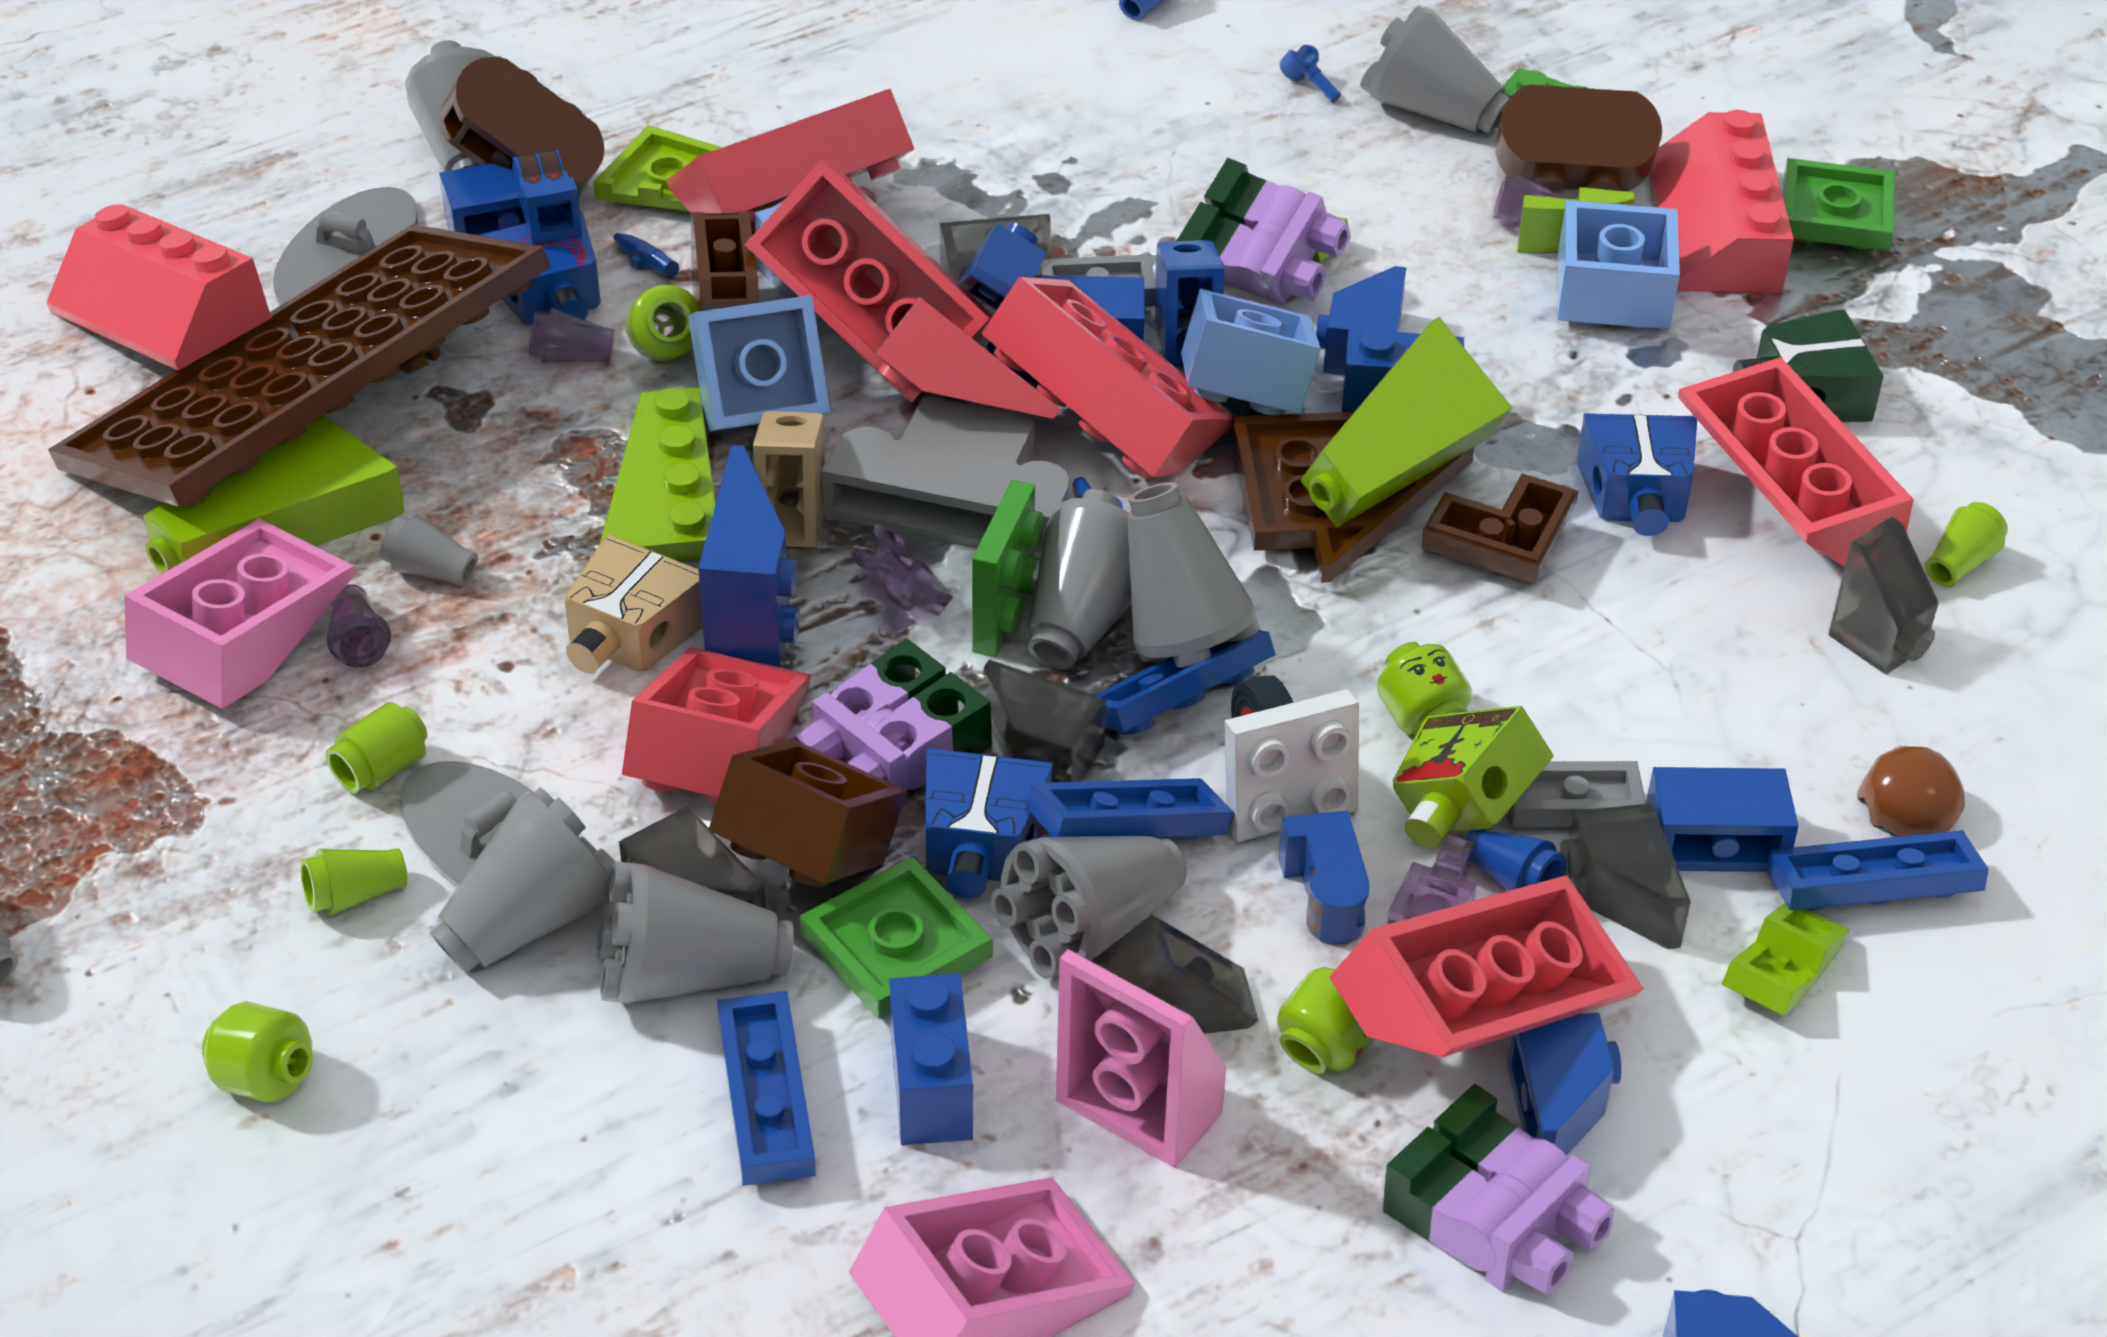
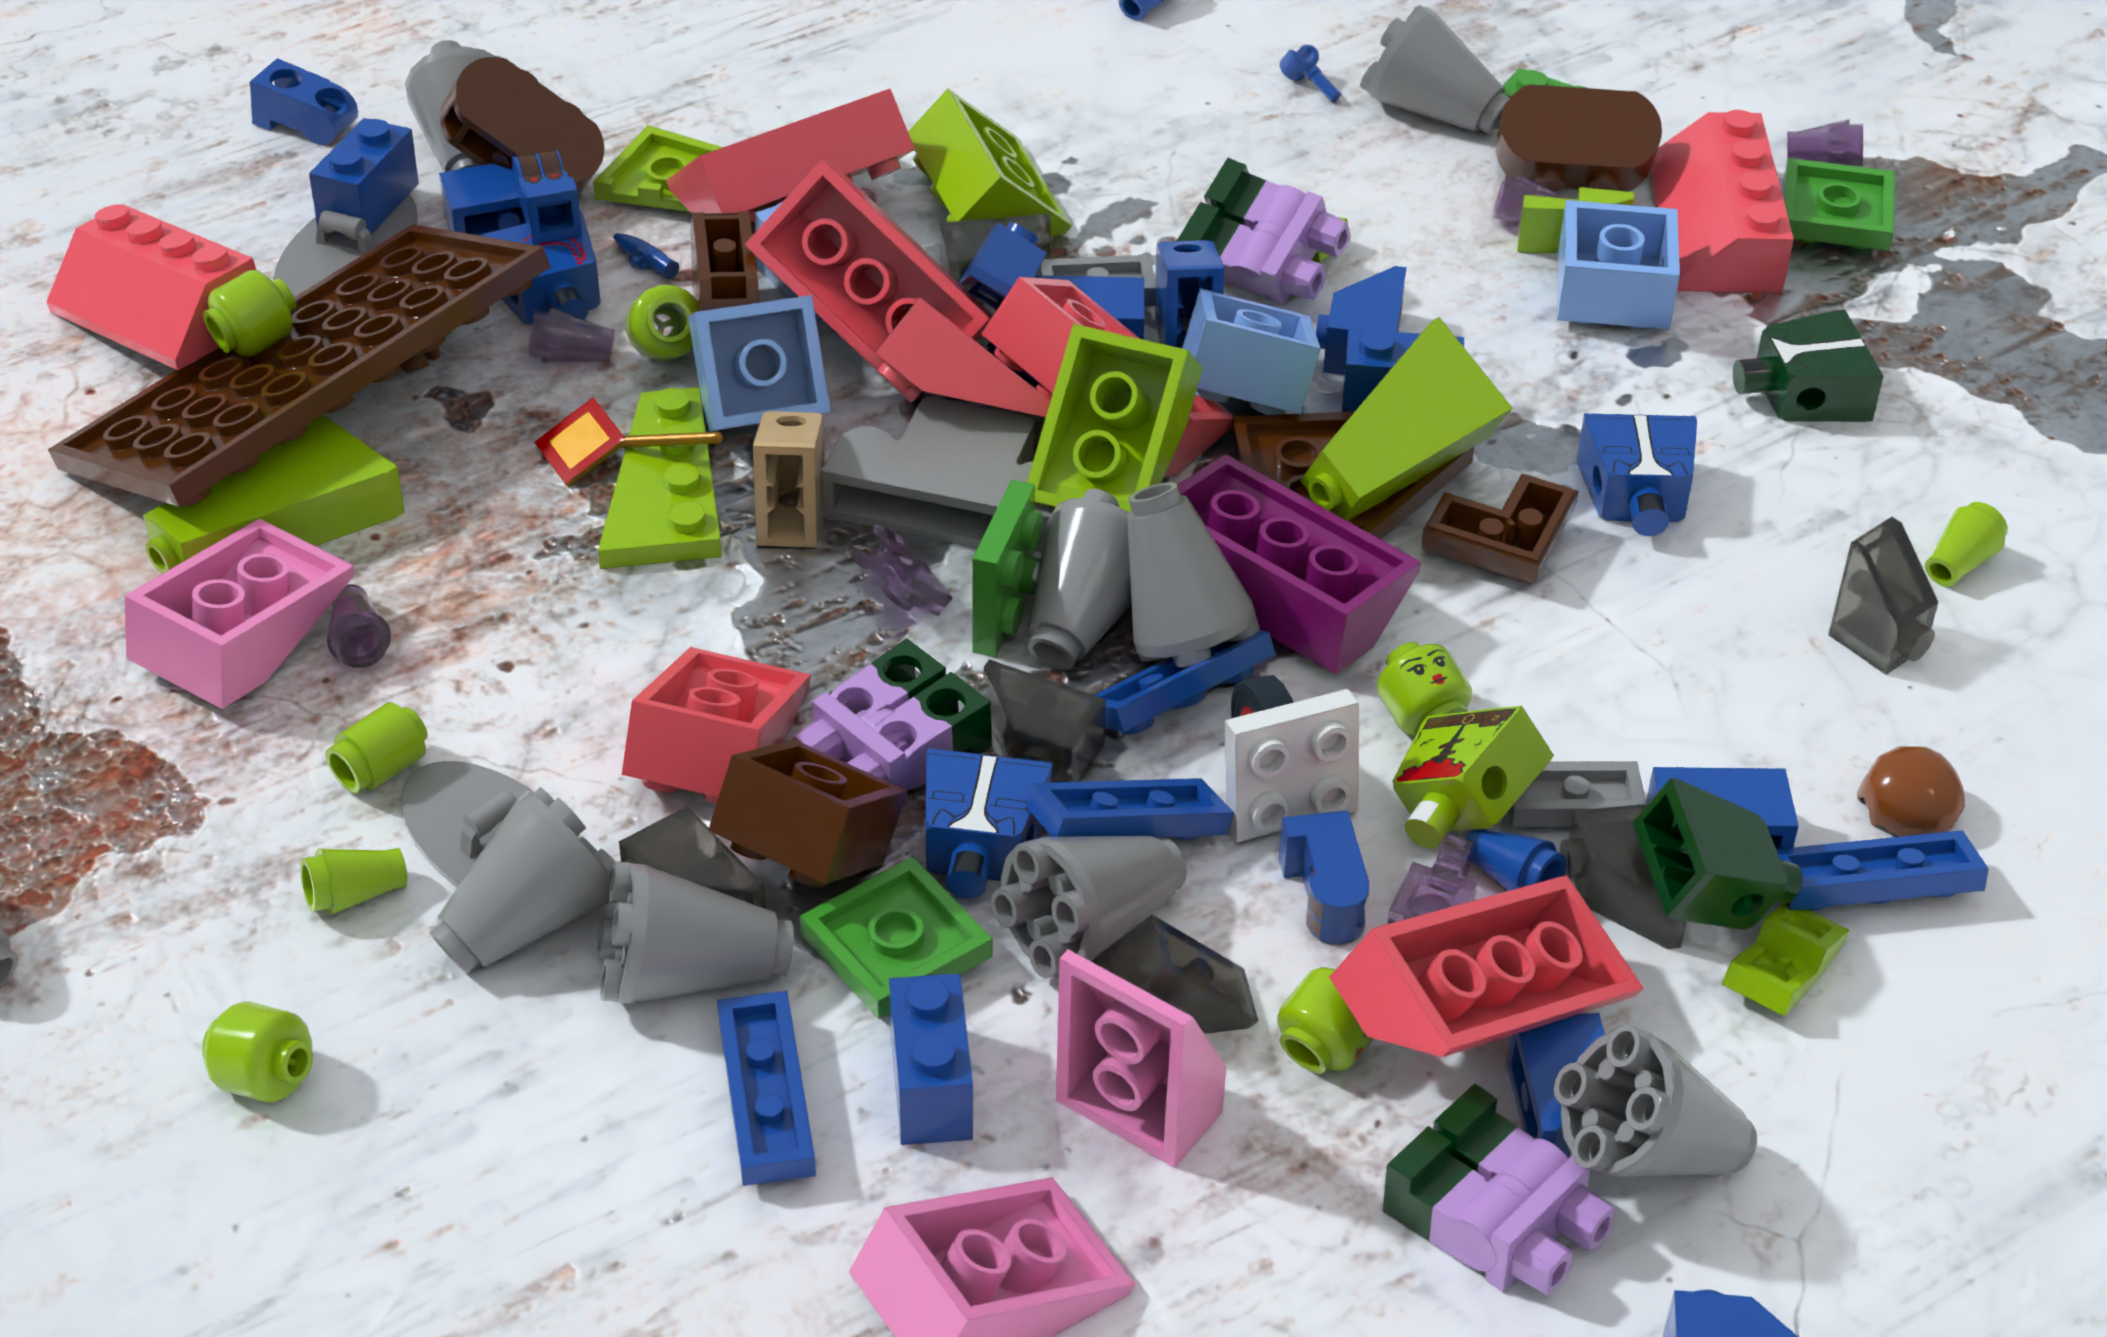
(249, 313): none -> lime head
(301, 102): none -> blue leg
(366, 173): none -> blue brick
(424, 551): light grey cone -> none
(591, 437): none -> piece
(630, 607): tan torso -> none
(747, 571): blue slope -> none
(979, 166): none -> lime slope
(1113, 416): none -> lime slope
(1307, 571): none -> magenta slope
(1648, 1112): none -> light grey cone
(1712, 858): none -> dark green torso
(1798, 455): coral slope -> none
(1828, 143): none -> clear purple cone

